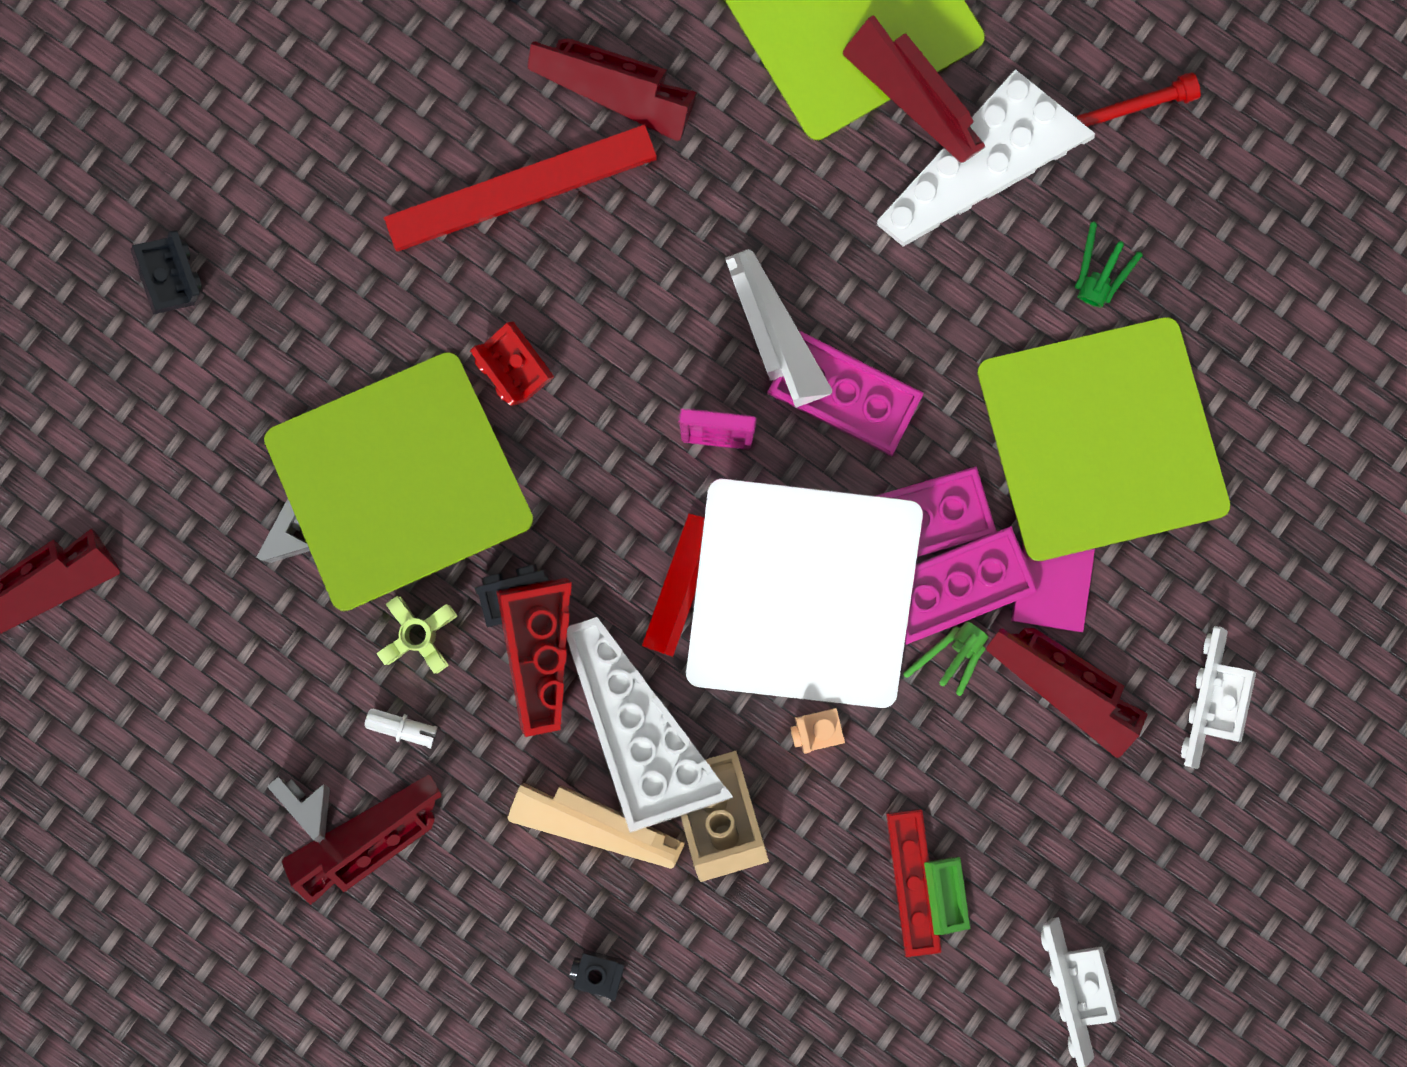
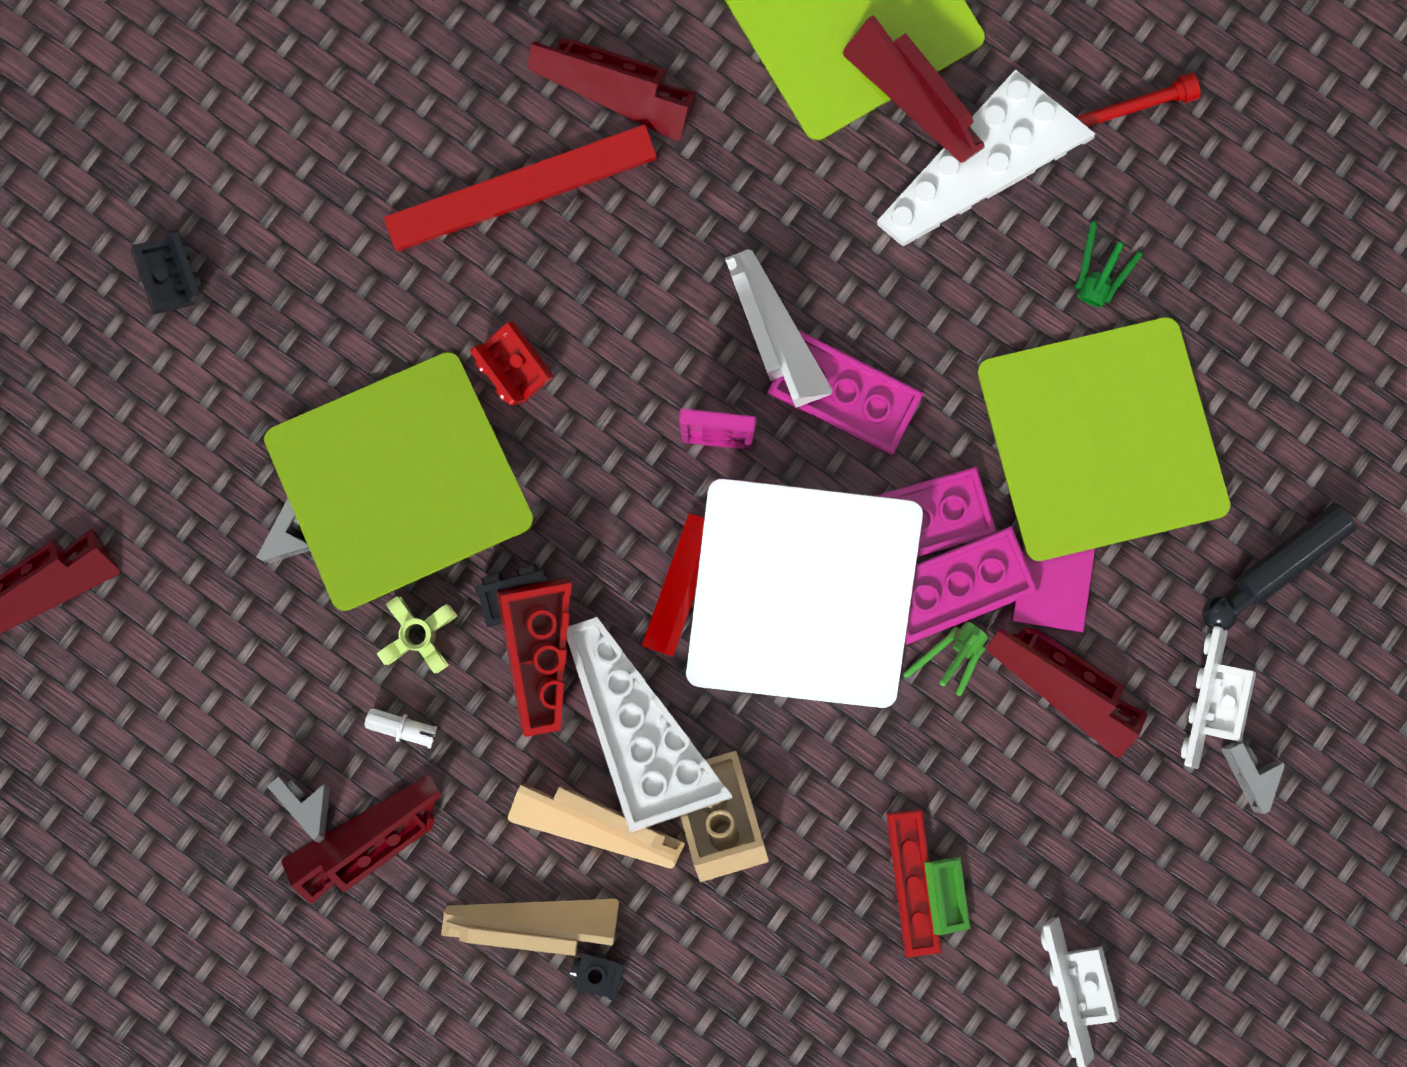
(534, 925): none -> tan wedge
(817, 730): light nougat bracket -> none
(1257, 784): none -> light grey slope
(1280, 566): none -> black piece

